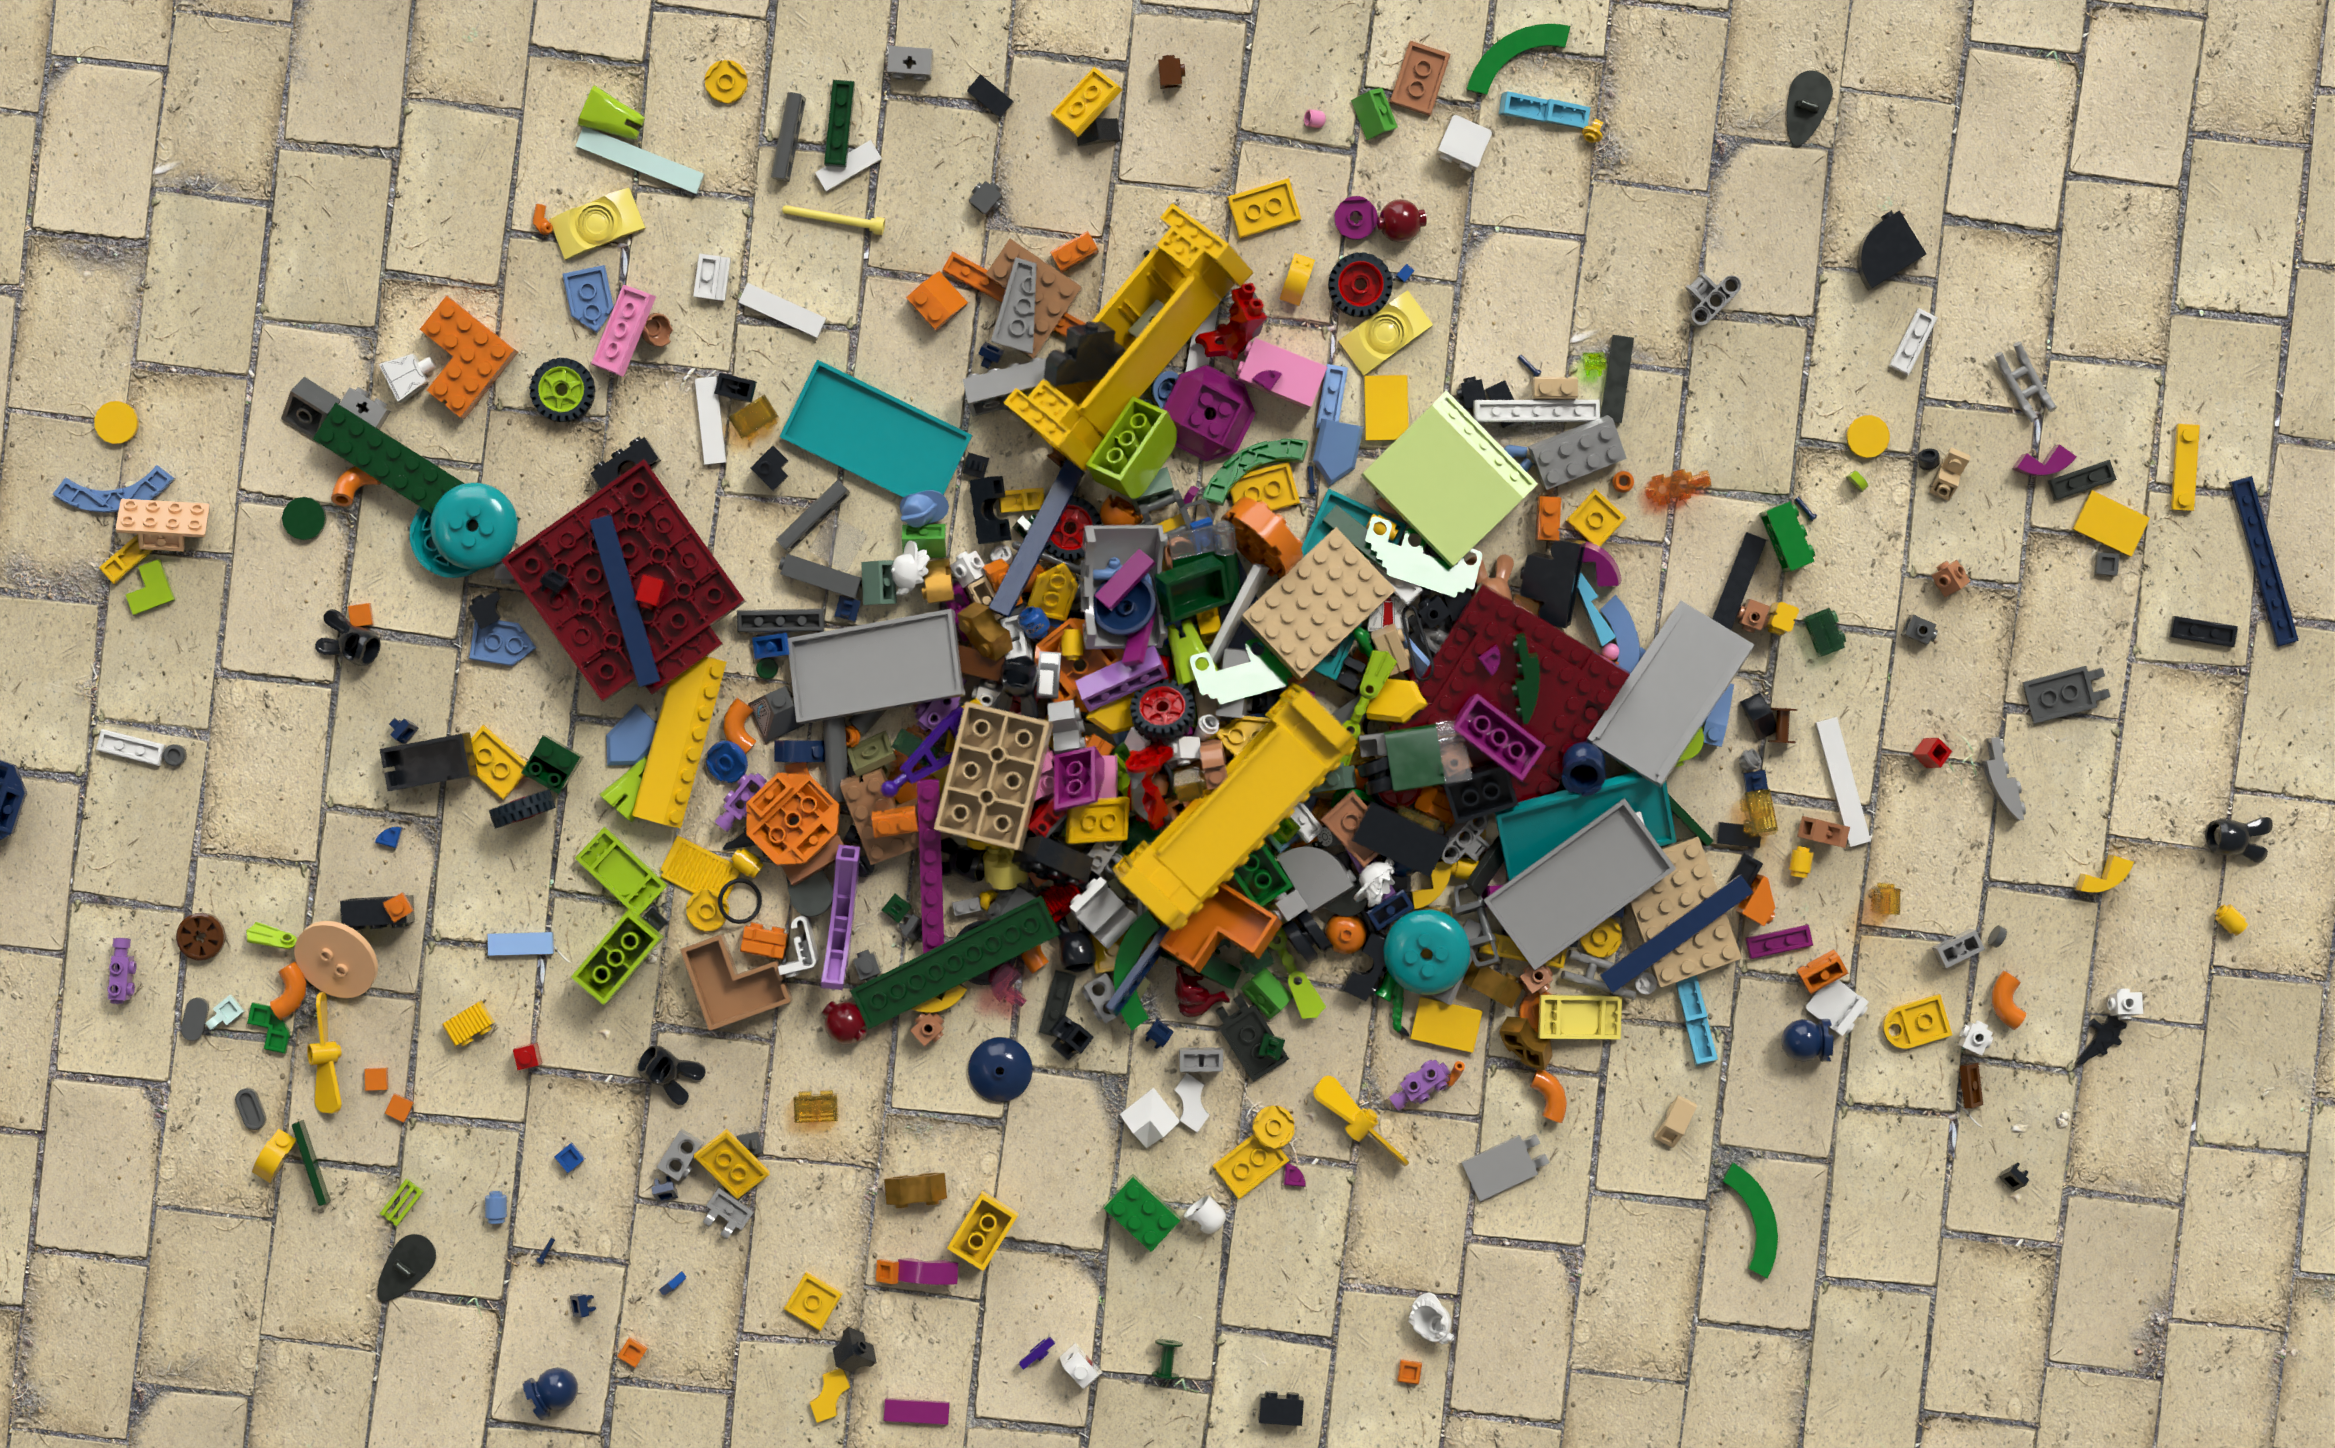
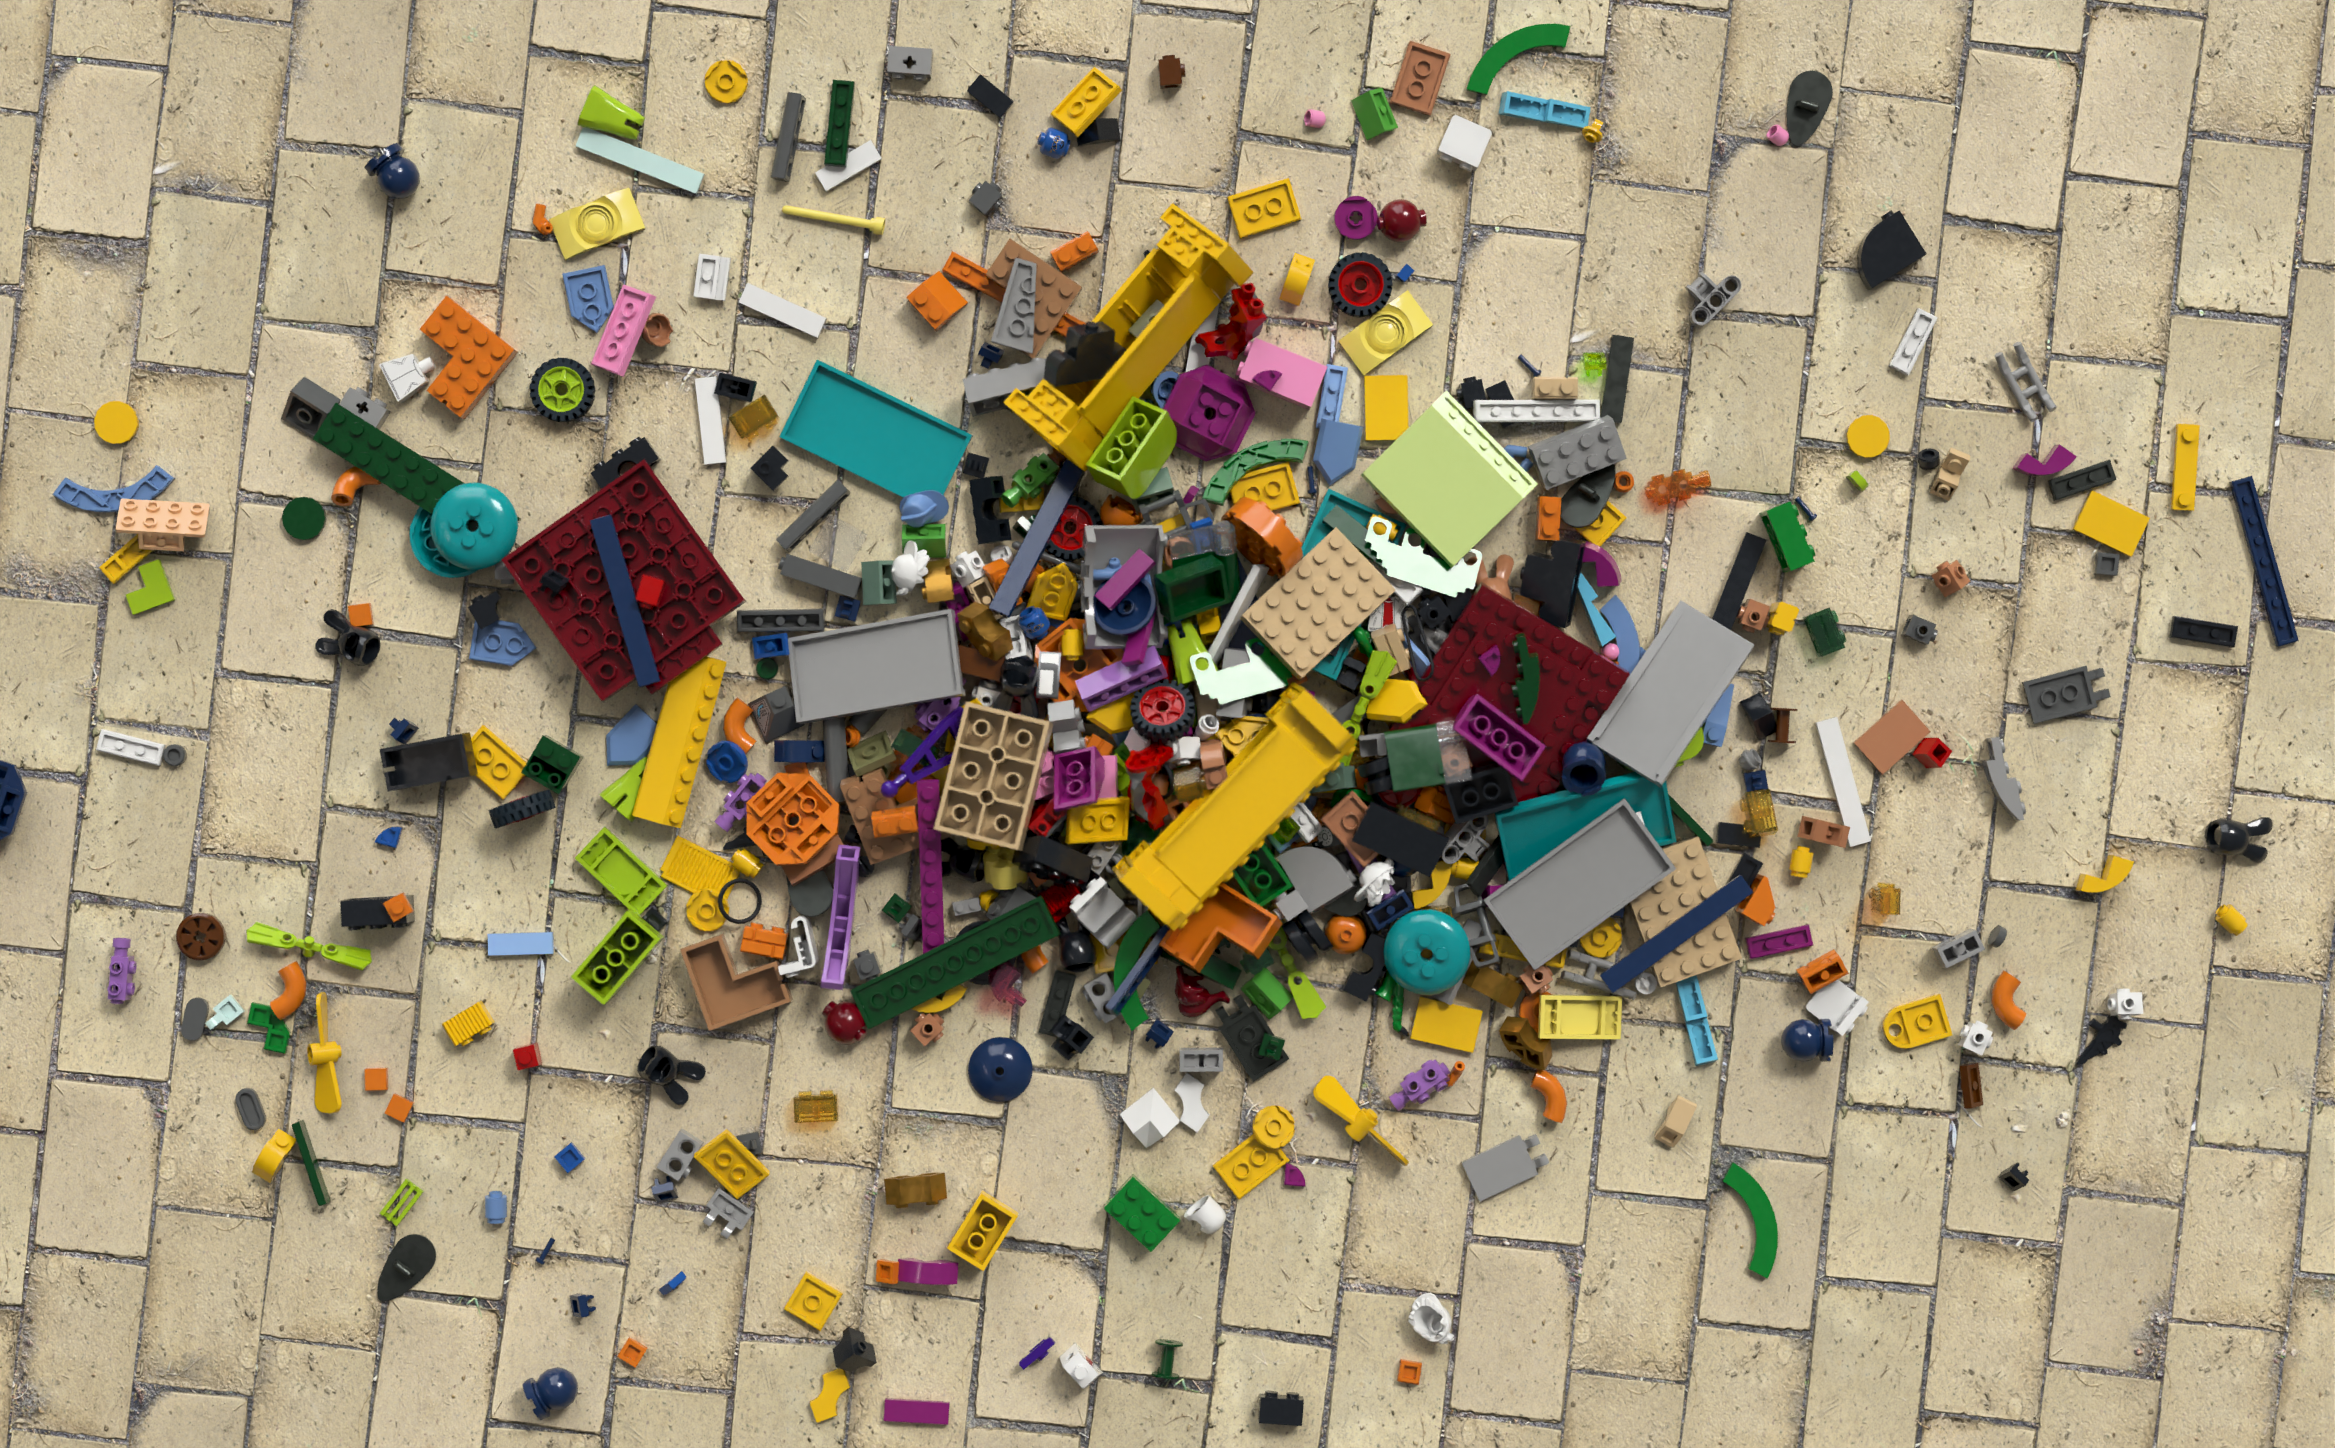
(336, 959): light nougat plate -> none
(395, 174): none -> dark blue tile
(1038, 477): none -> bright green brick
(1053, 143): none -> blue head
(1588, 497): none -> pearl dark grey shield
(1779, 137): none -> bright pink piece
(1891, 737): none -> nougat tile

